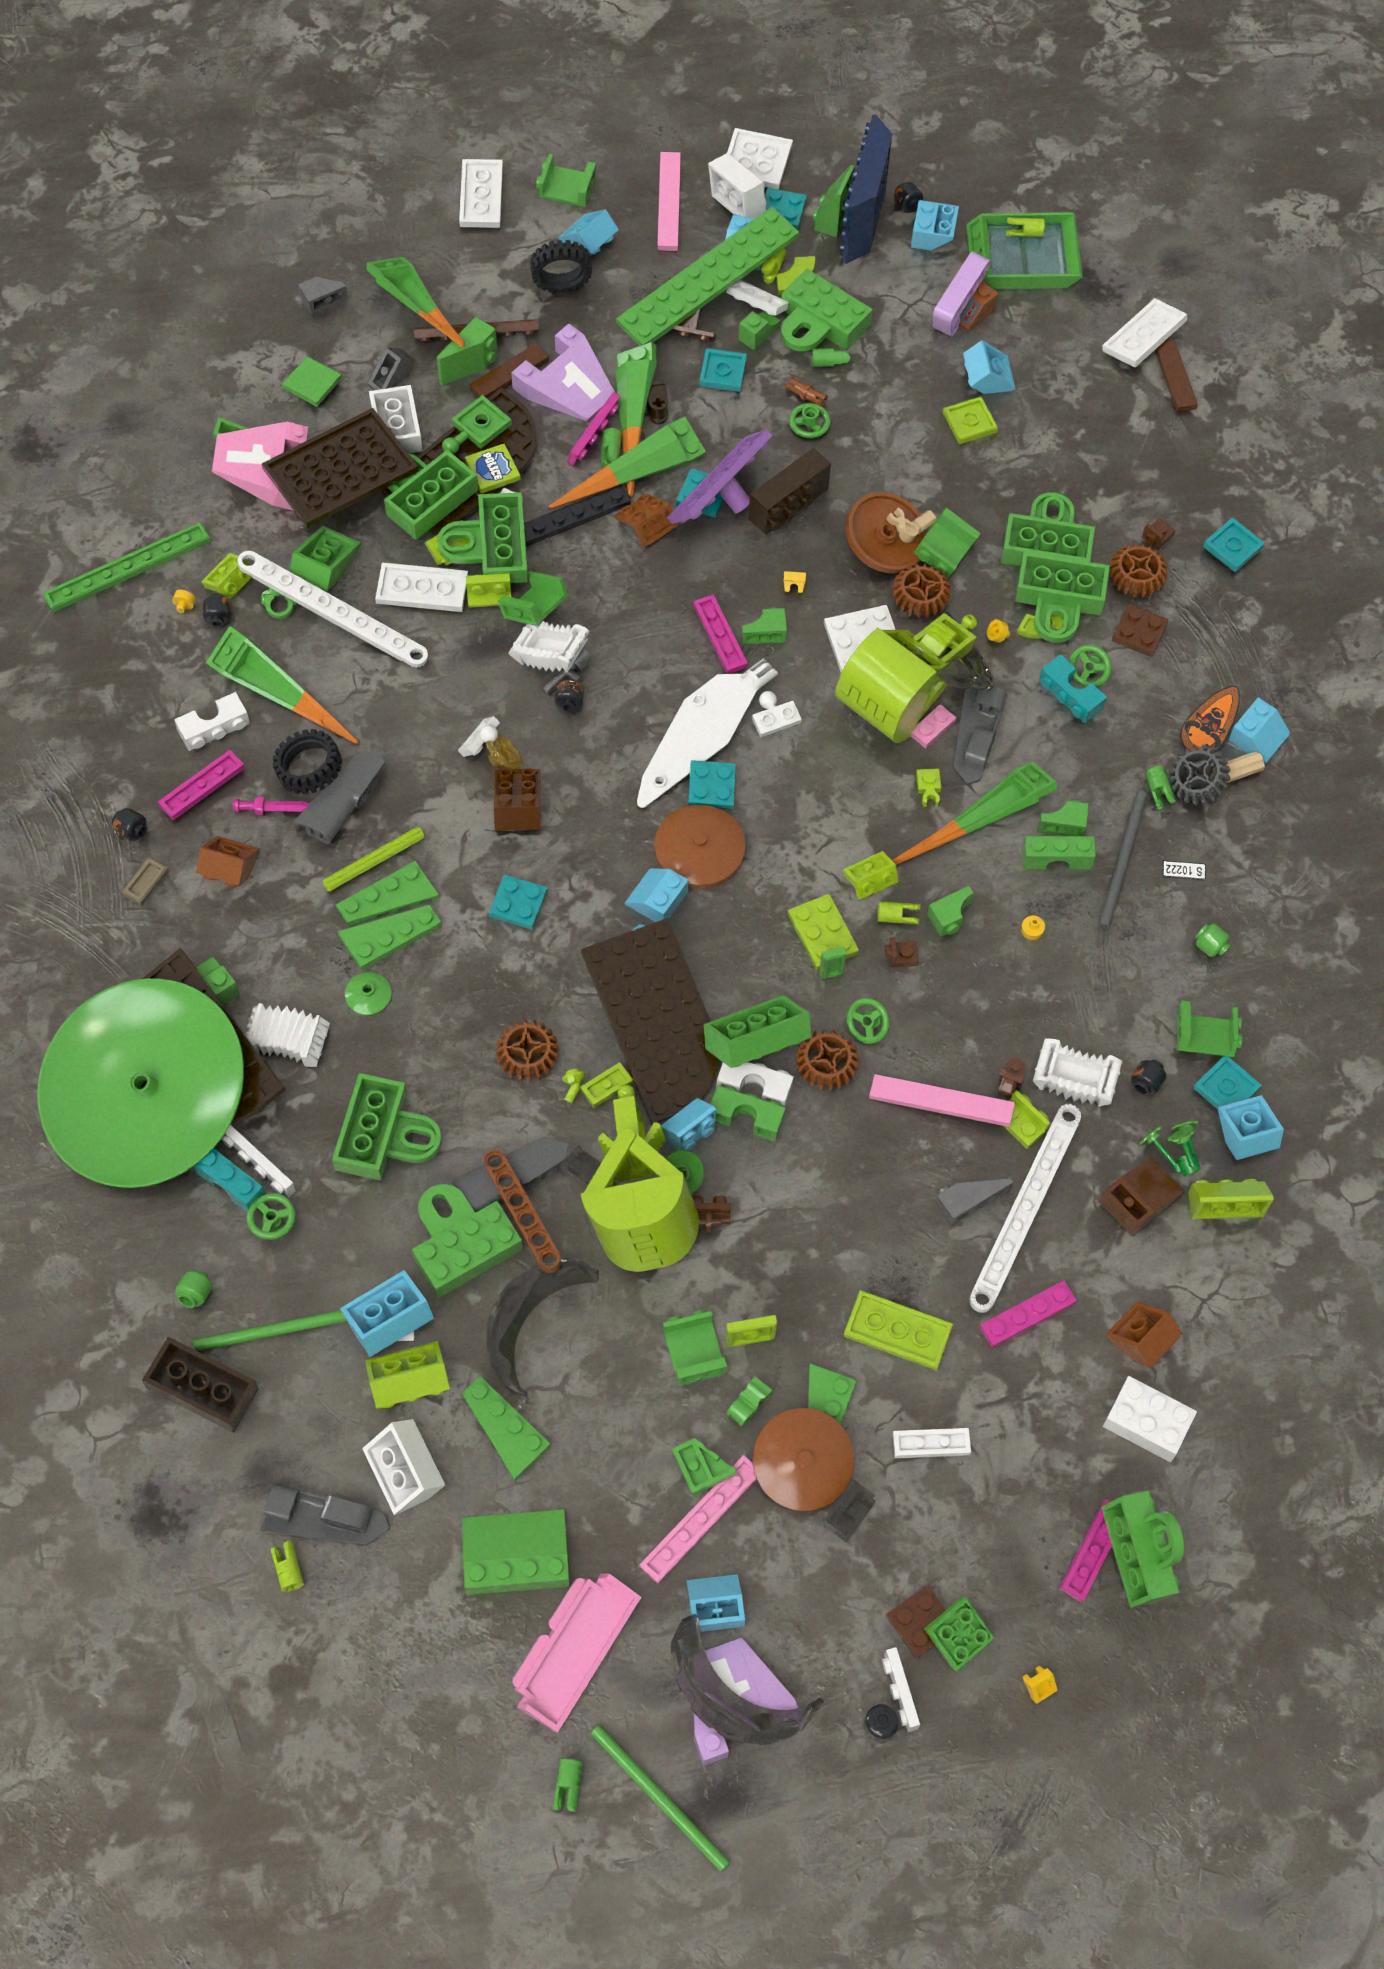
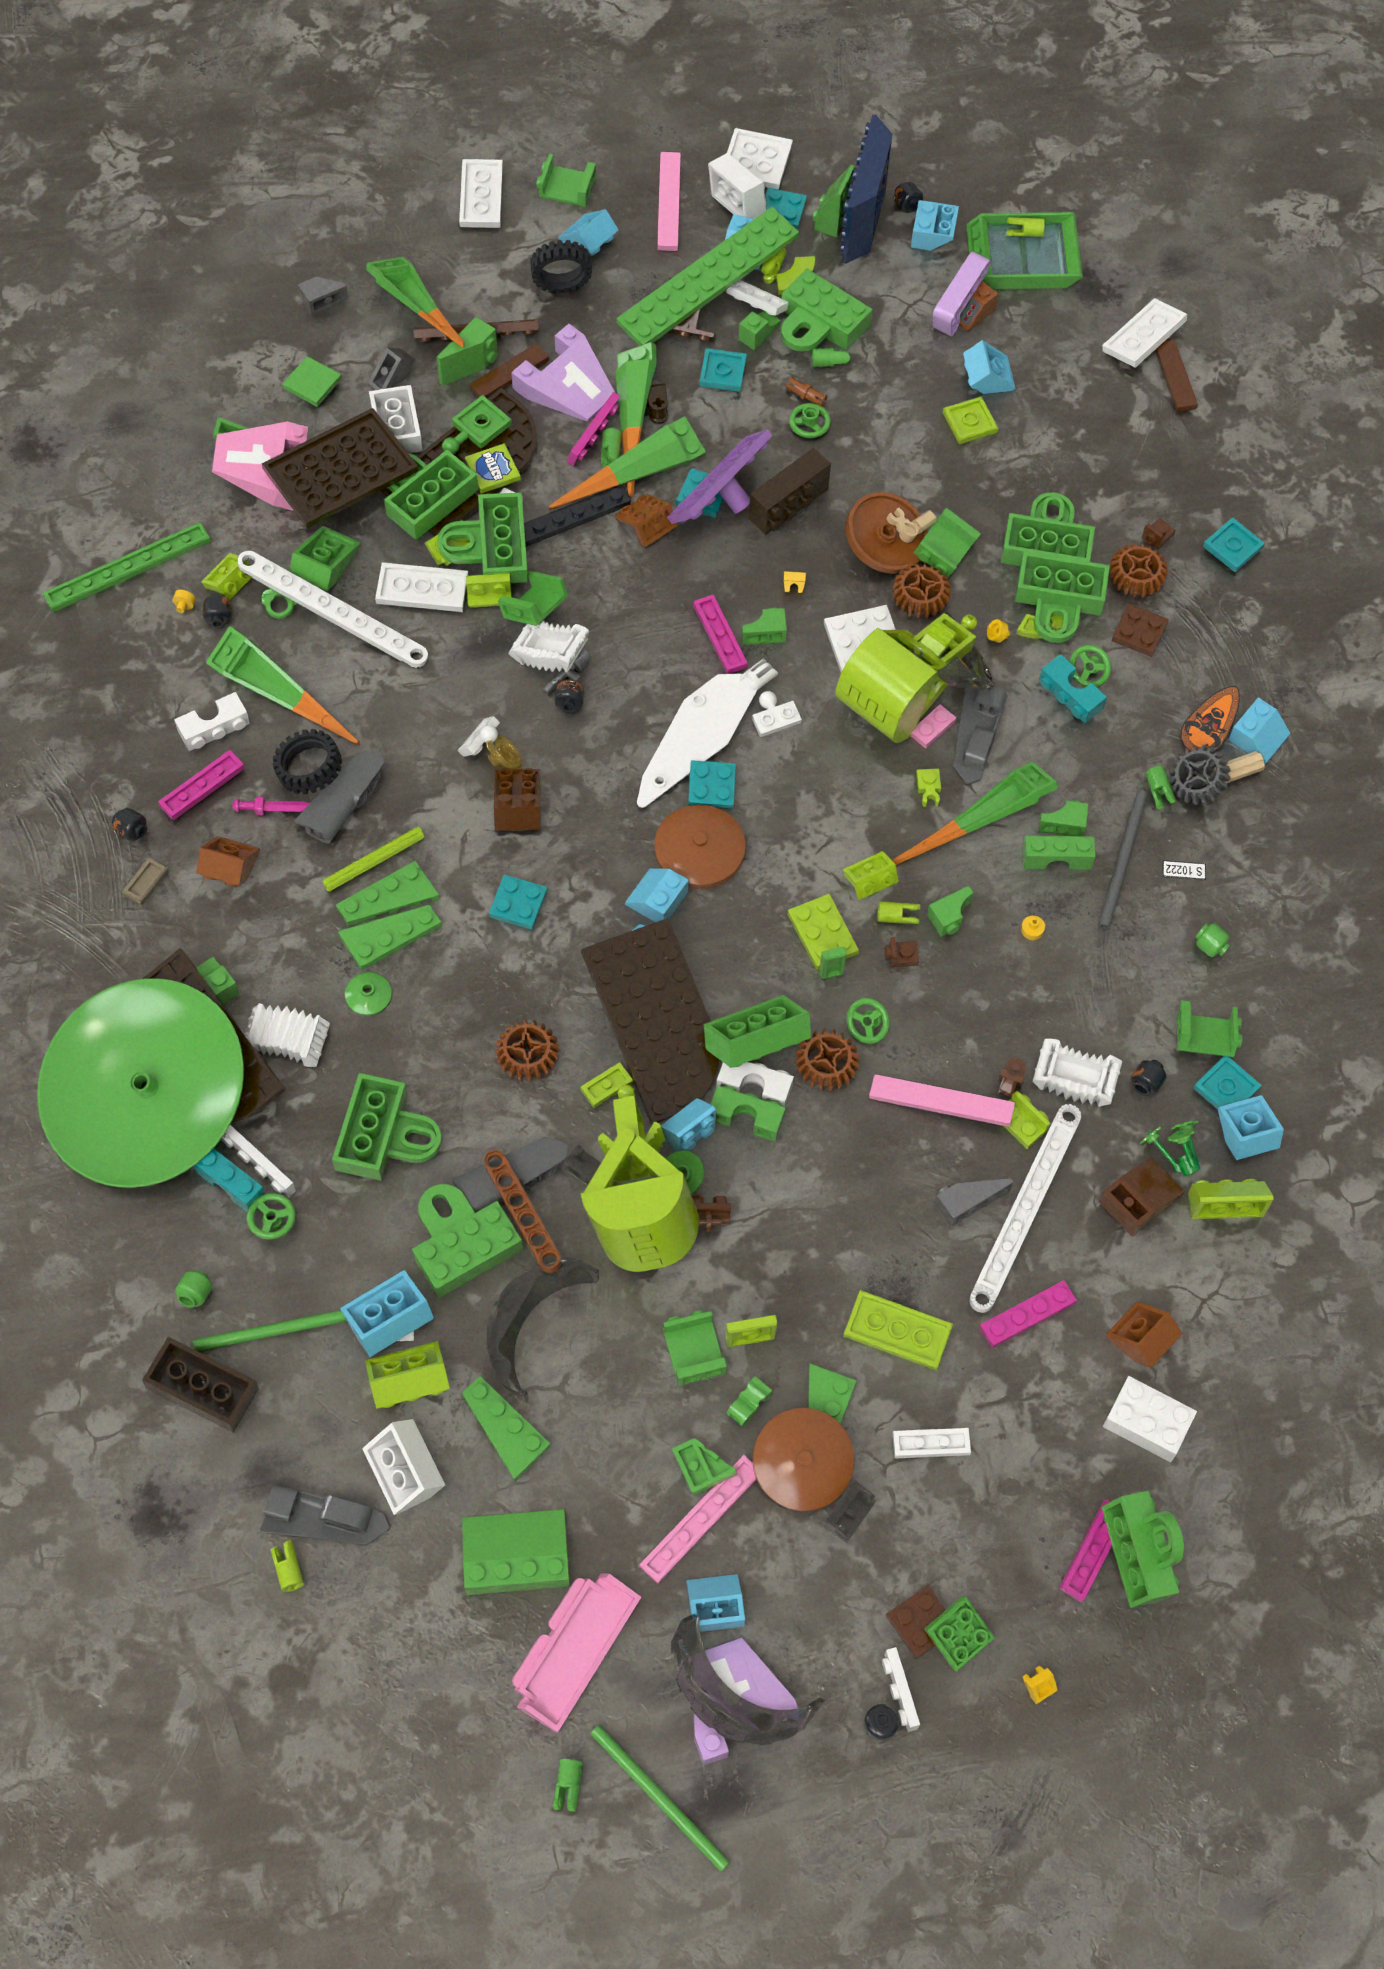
(574, 1079): lime plate -> none

